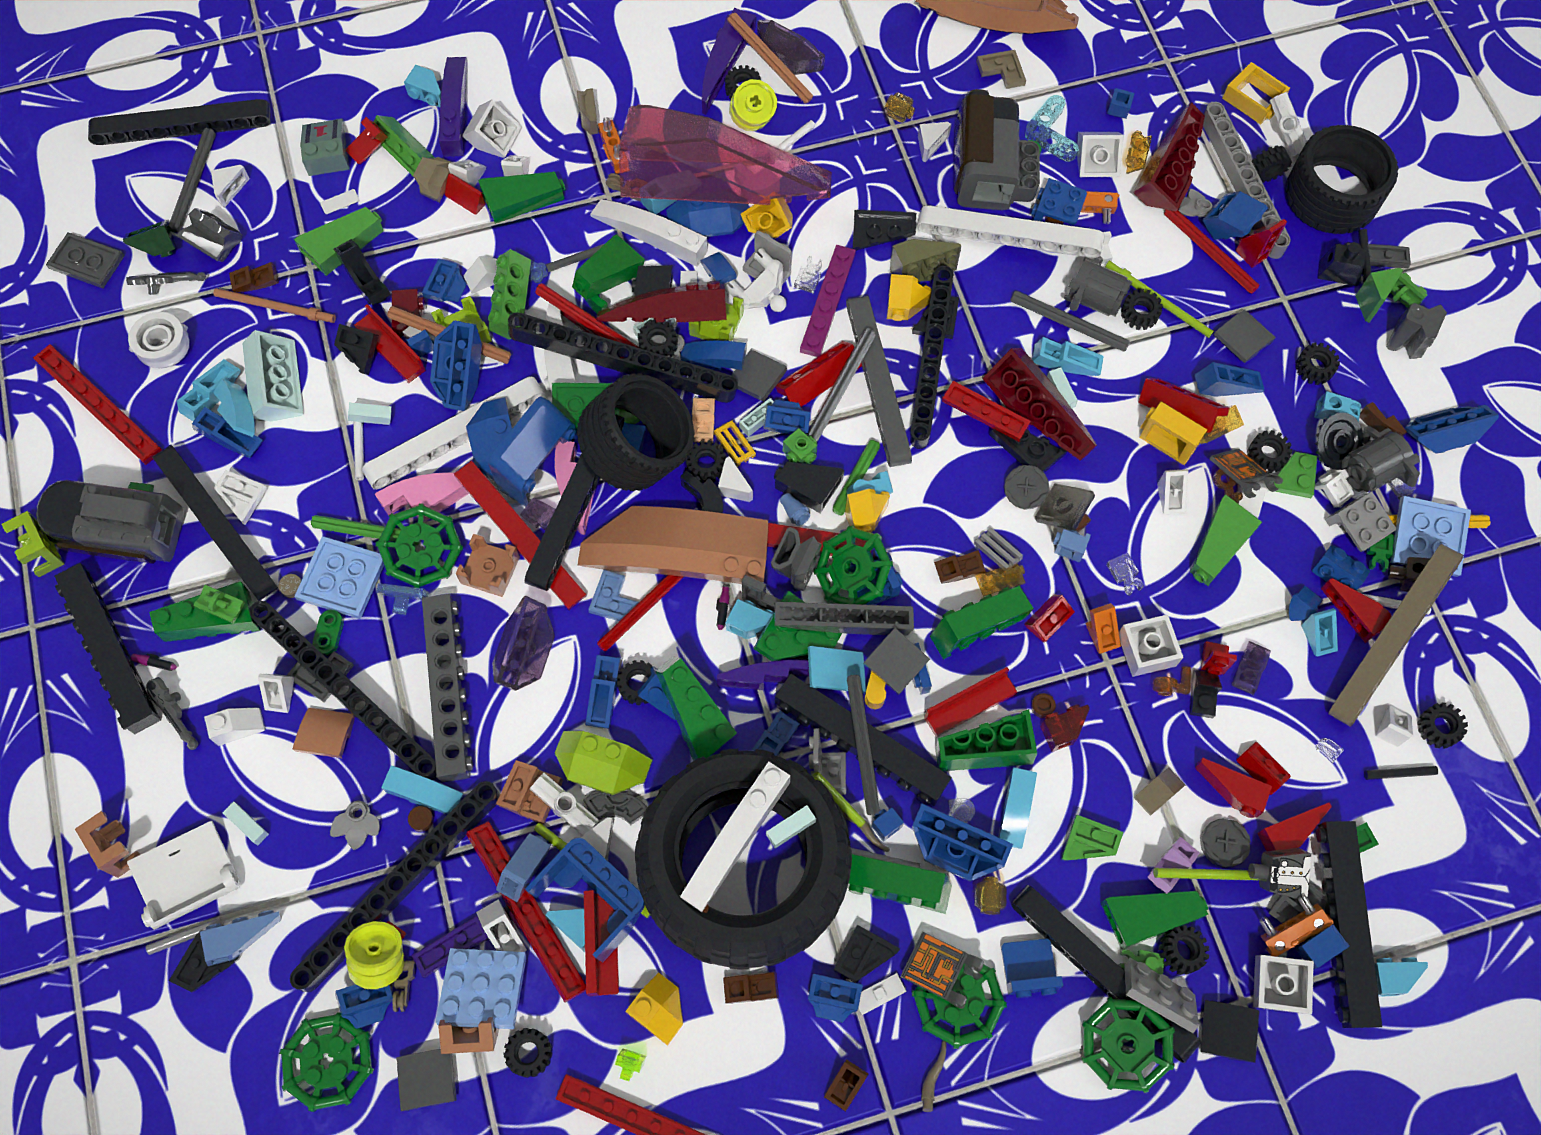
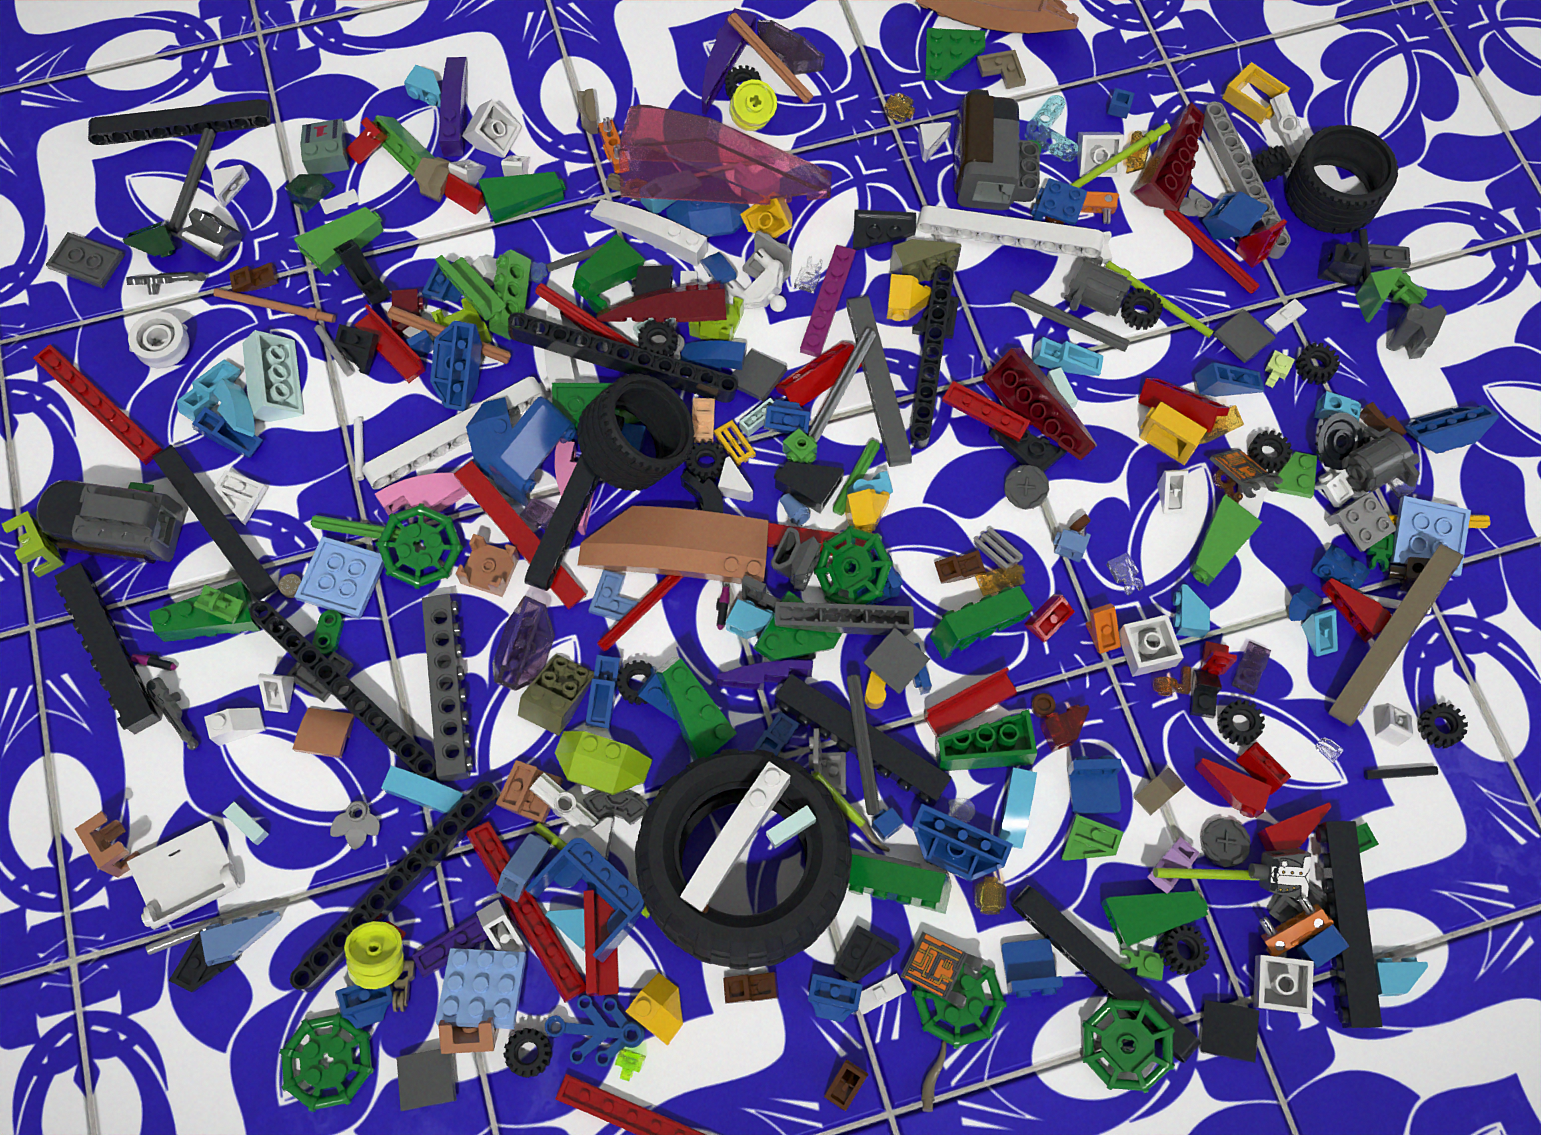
(308, 190): none -> slope
(333, 350): none -> light grey bar
(369, 413): light aqua piece -> none
(402, 595): clear light blue tile -> none
(420, 818): reddish brown tile -> none
(471, 286): none -> bright green panel
(555, 694): none -> olive slope
(599, 1031): none -> blue plant
(796, 136): white piece -> none
(832, 666): medium azure piece -> none
(950, 50): none -> green plate
(1064, 506): clear smoke tile -> none
(1094, 785): none -> blue bracket
(1149, 138): none -> lime bar
(1161, 994): light grey plate -> none
(1191, 614): none -> medium azure slope
(1231, 732): none -> black tyre
(1278, 367): none -> yellowish green plate
(1285, 316): none -> white piece

